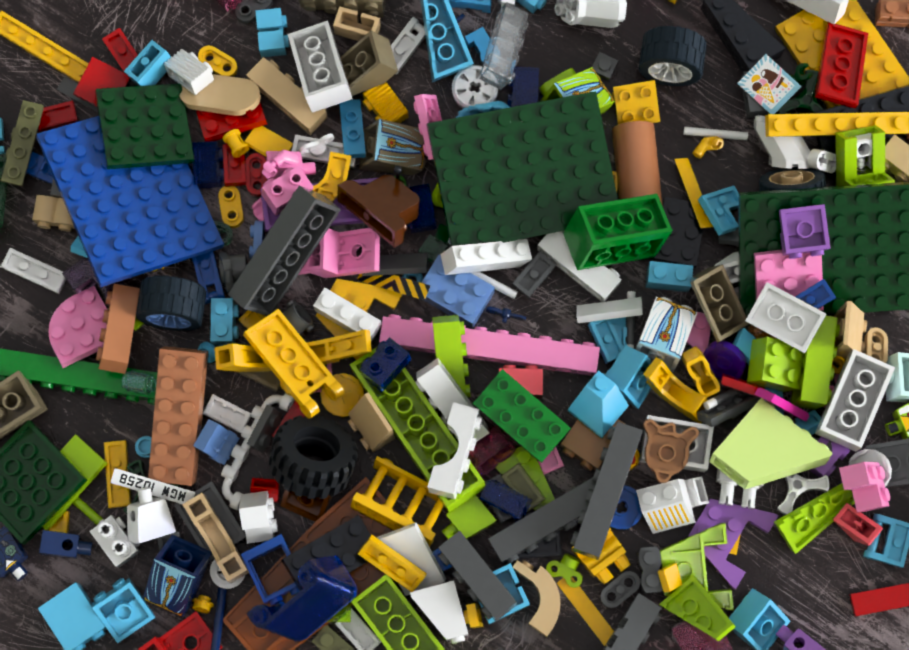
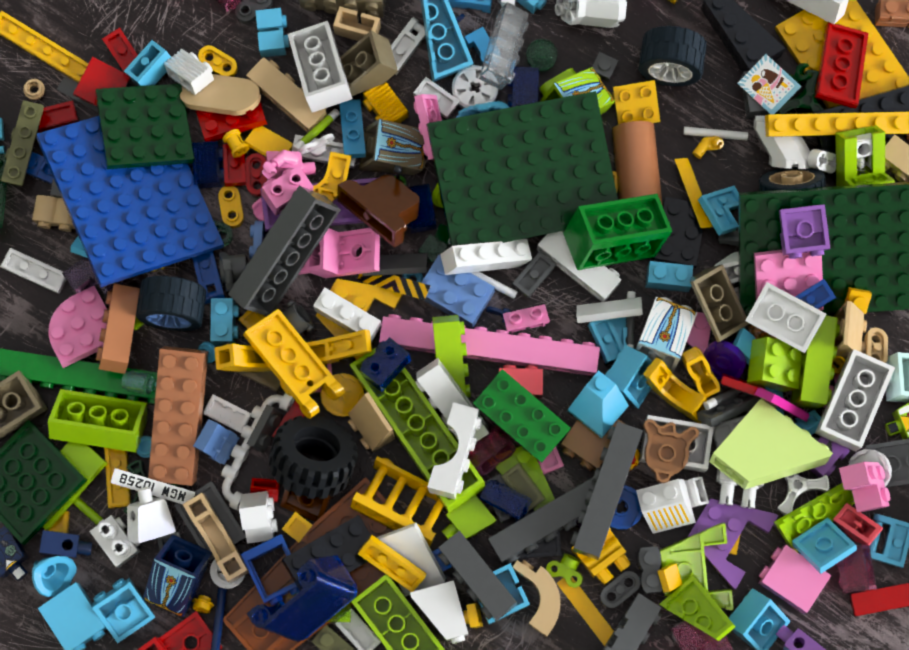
(29, 85): none -> tan plate
(53, 575): none -> medium azure helmet
(97, 420): none -> lime brick
(297, 527): none -> yellow plate
(317, 129): none -> lime bar
(446, 101): none -> white plate
(527, 317): none -> bright pink hinge
(541, 54): none -> clear green plate
(722, 431): none -> white tile
(793, 579): none -> bright pink brick
(824, 545): none -> medium azure plate
(857, 571): none -> clear pink brick
(859, 297): none -> yellow plate

